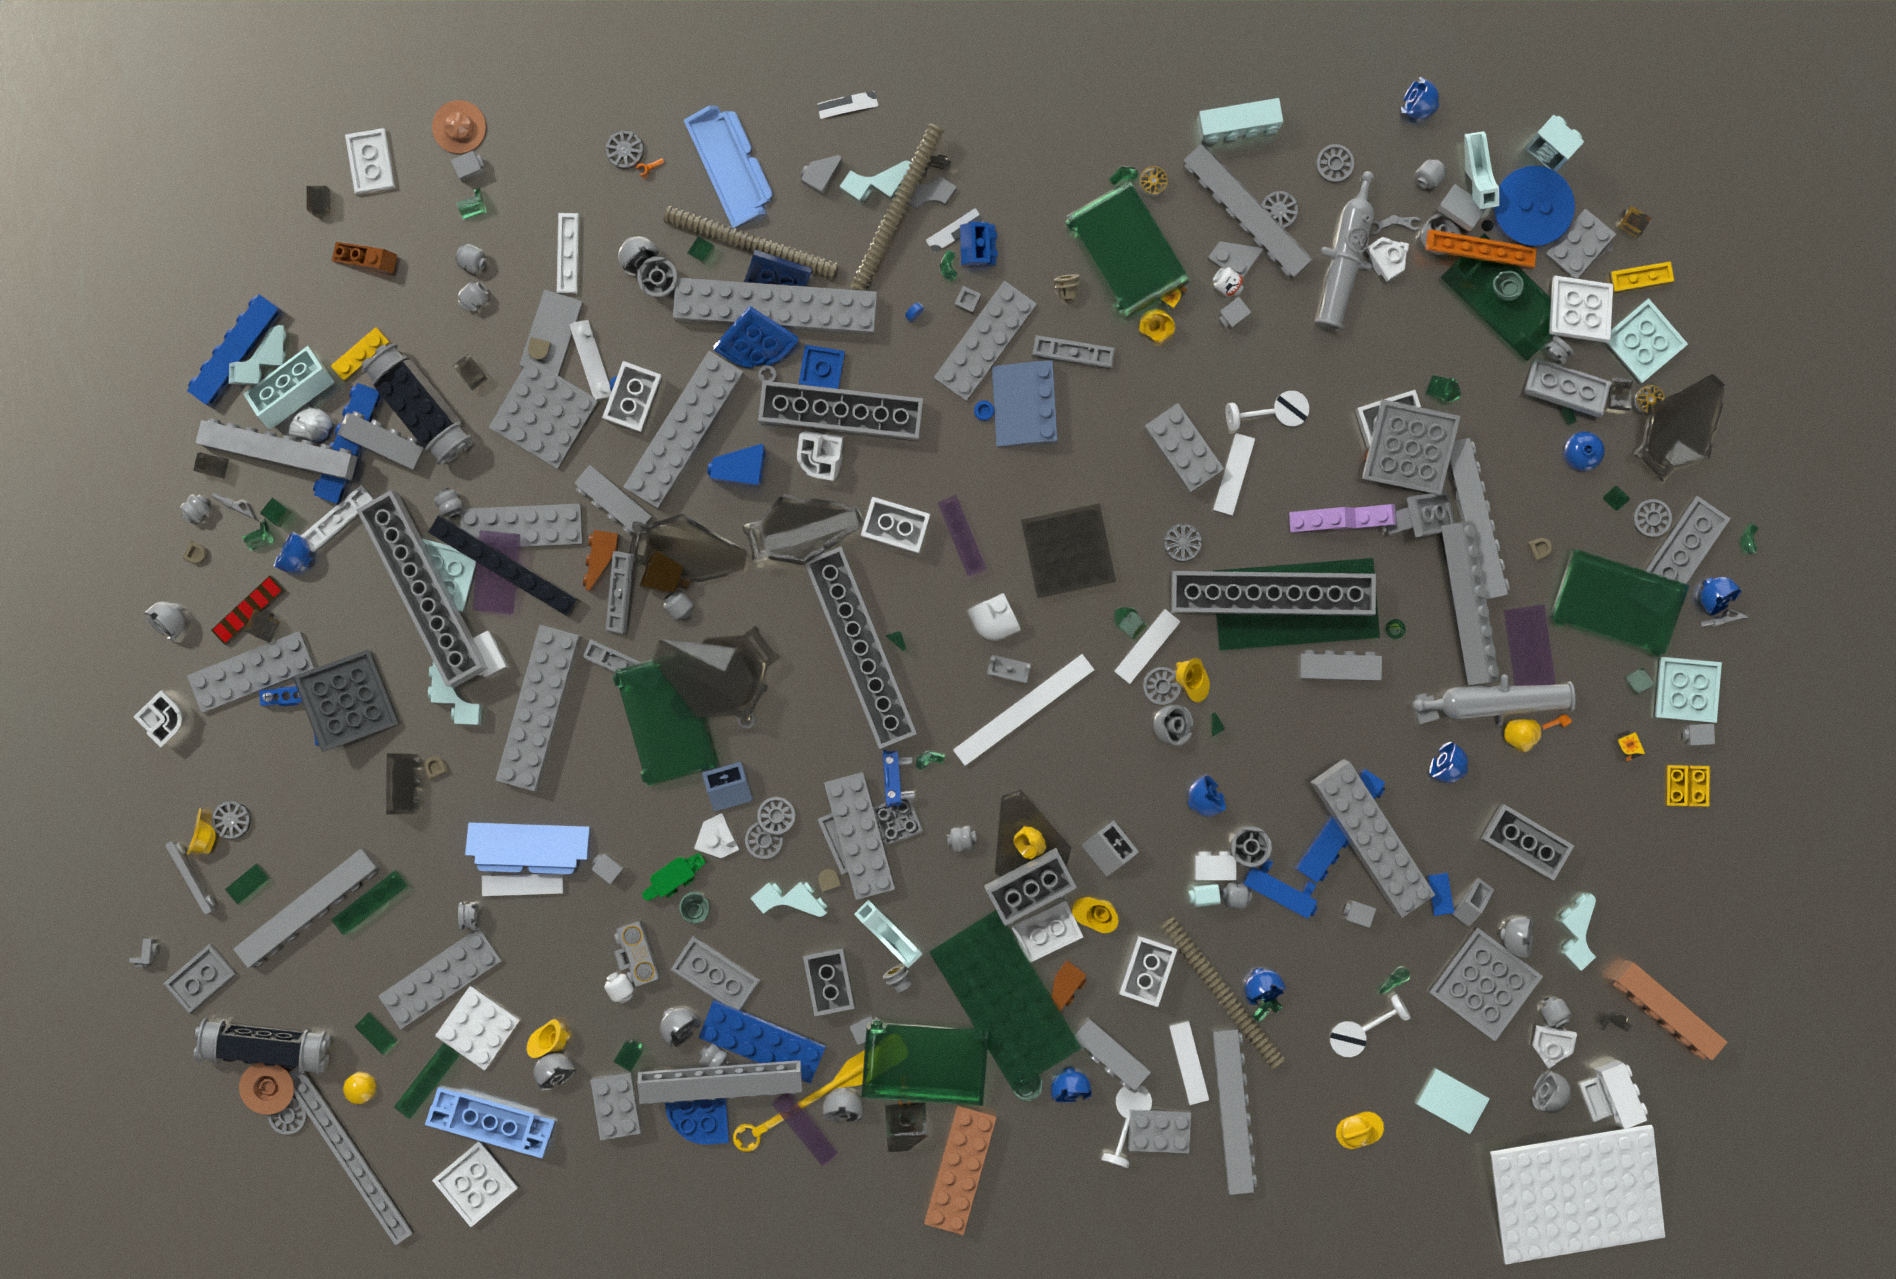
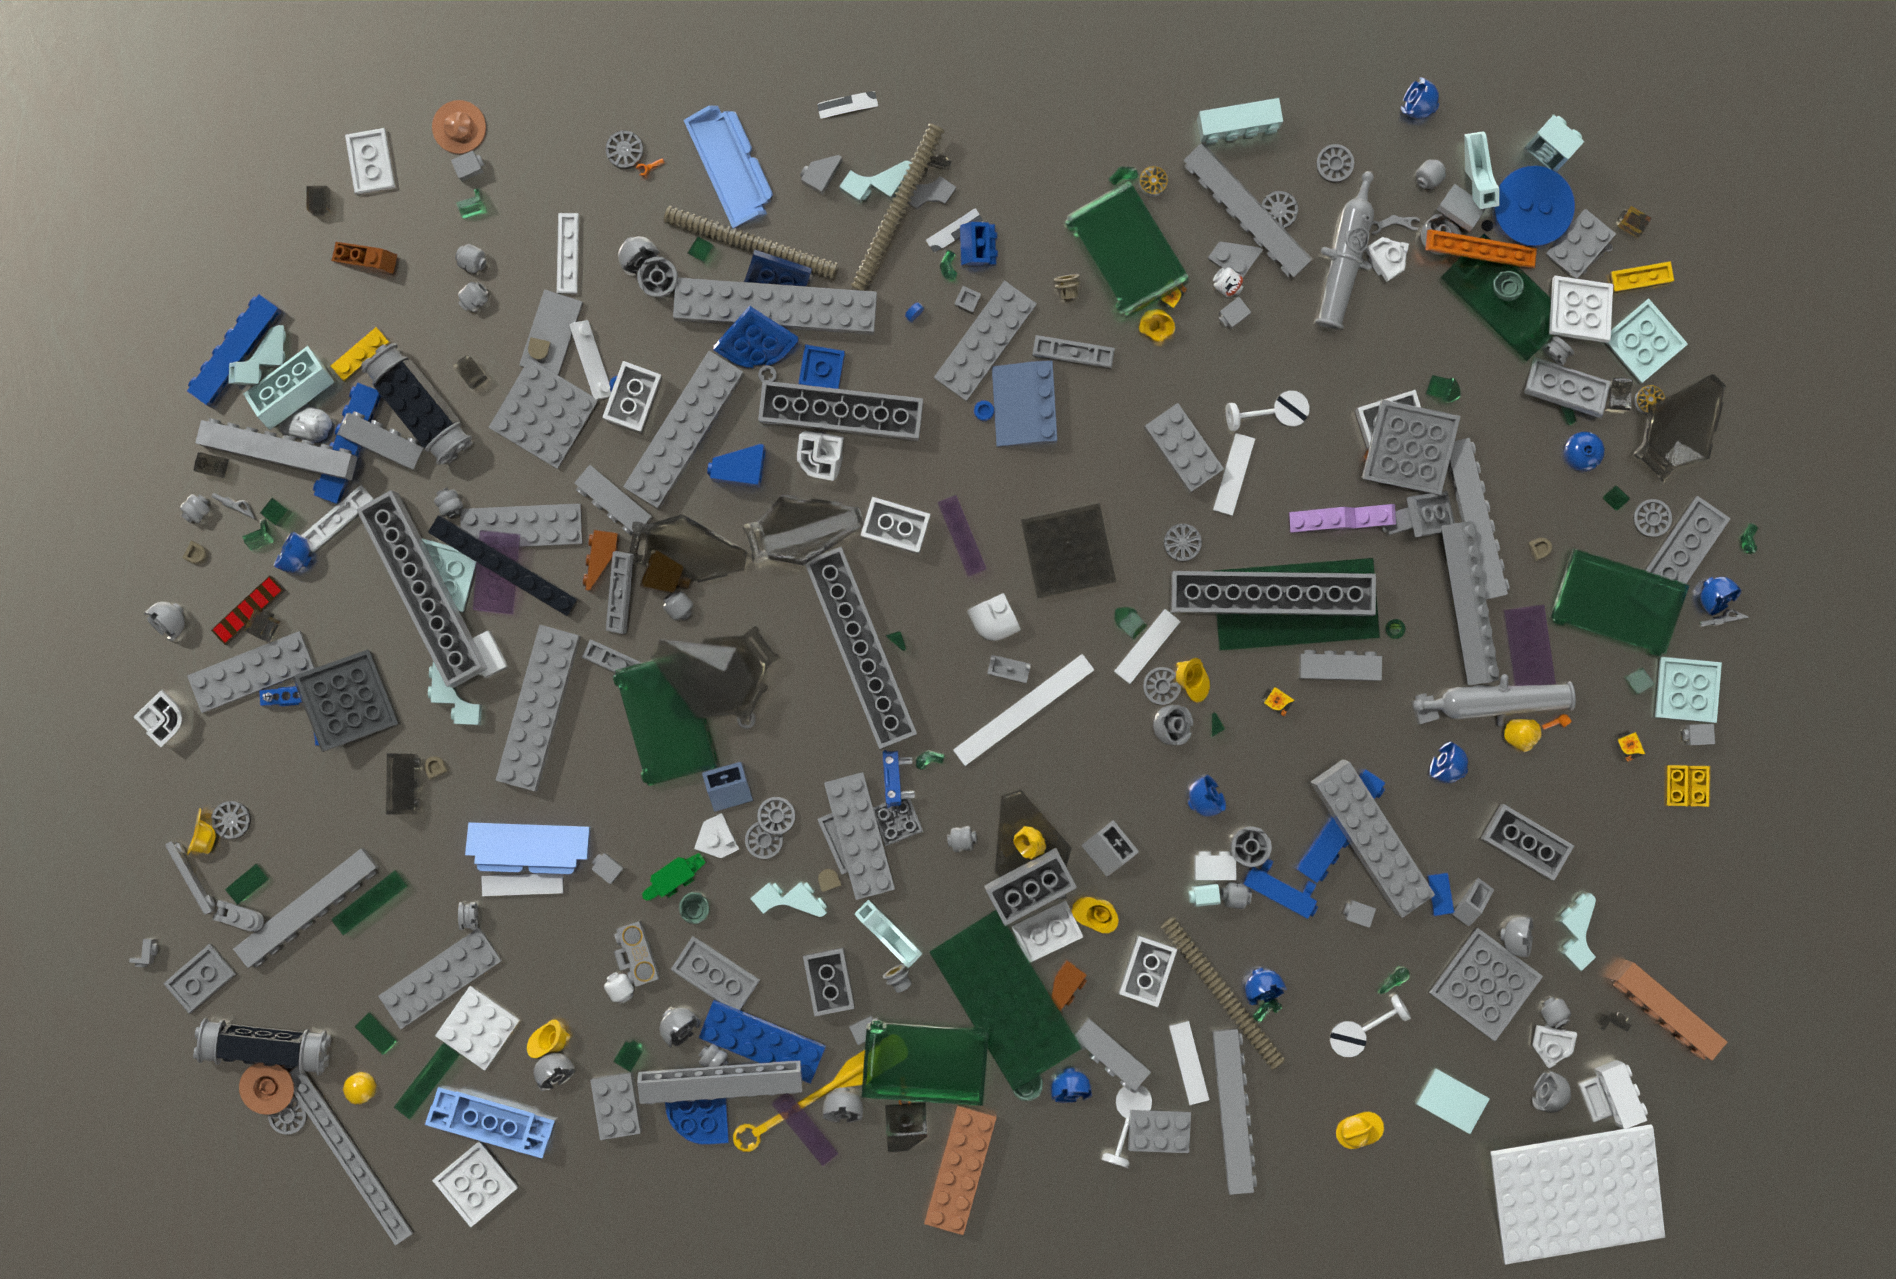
(238, 916): none -> light grey plate
(1277, 701): none -> brick

